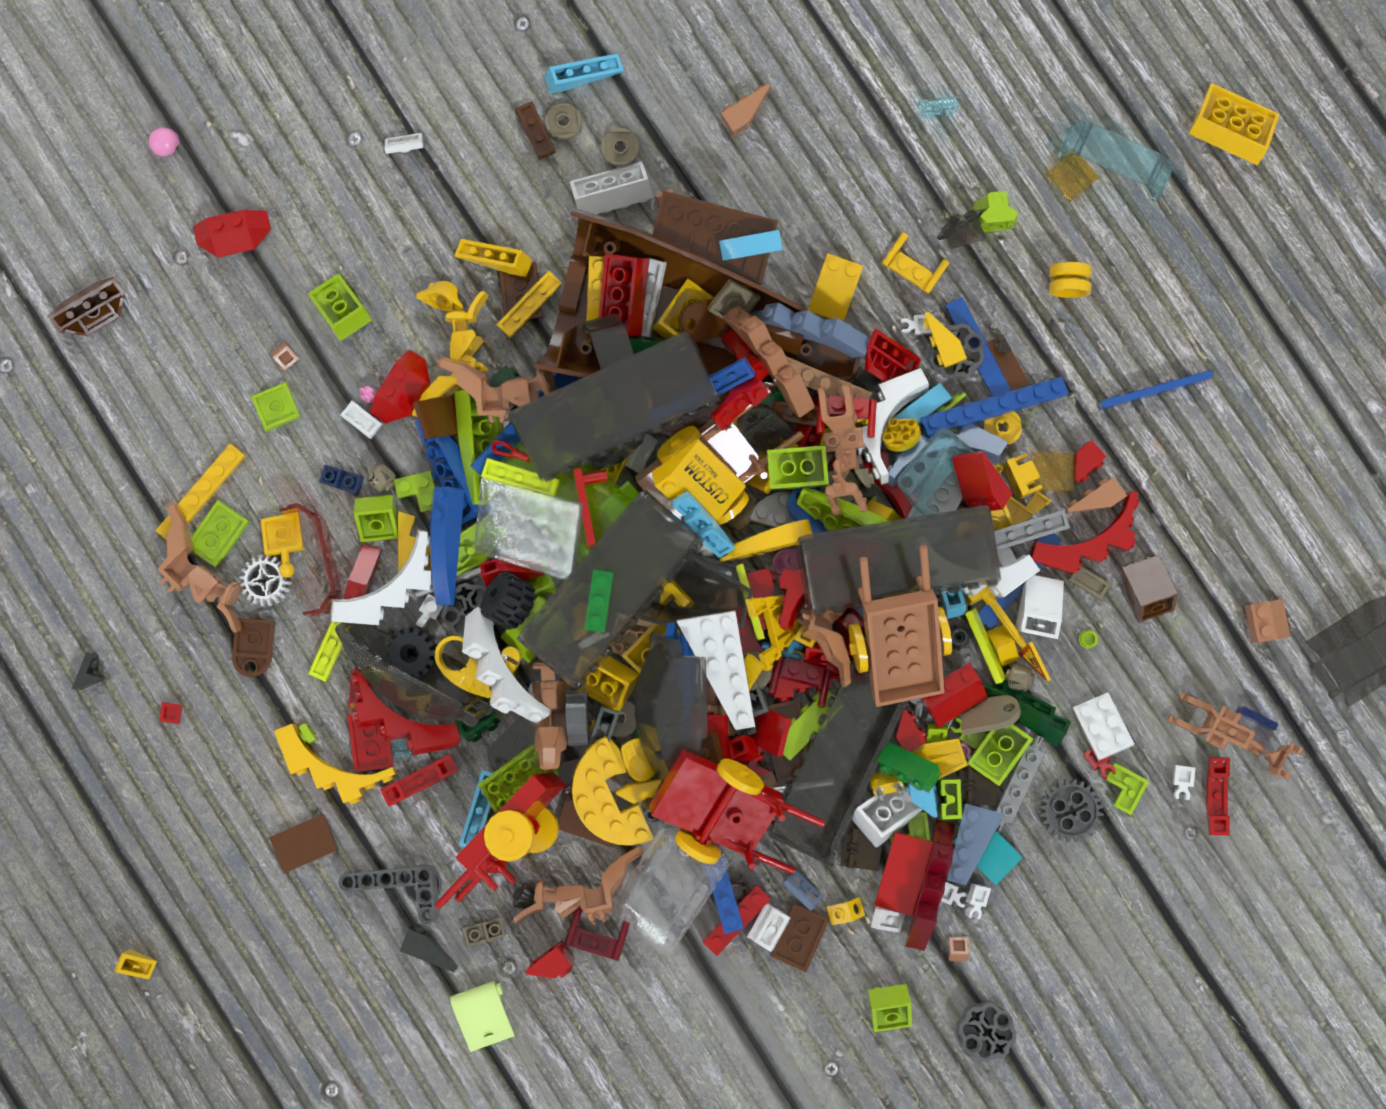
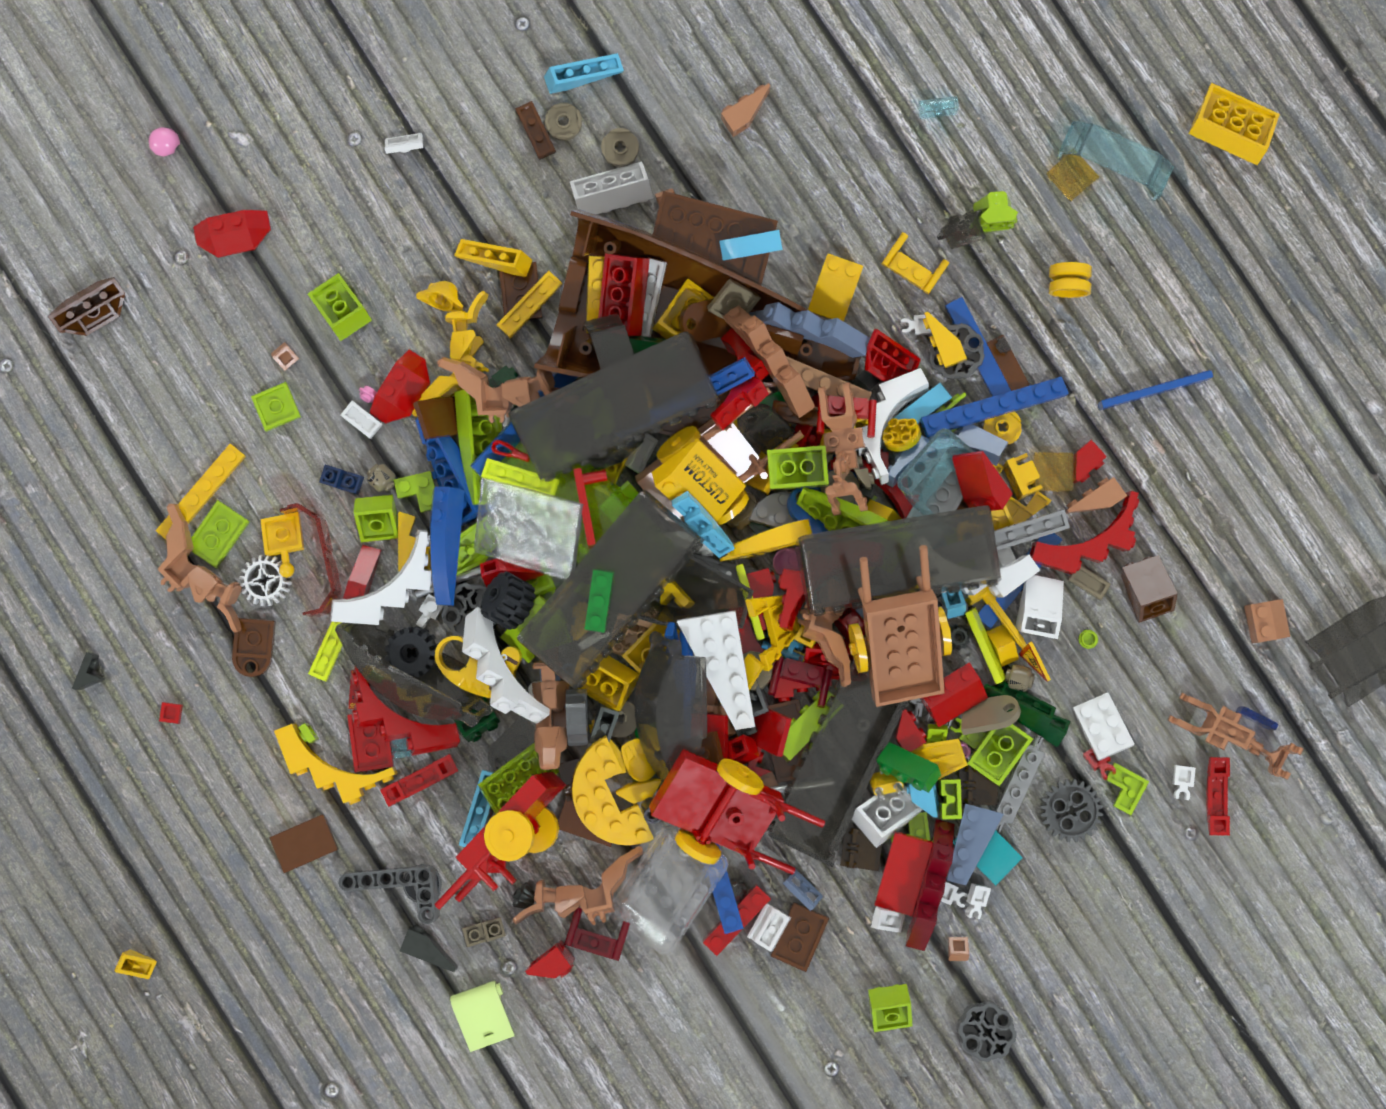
(844, 912): yellow bracket -> none

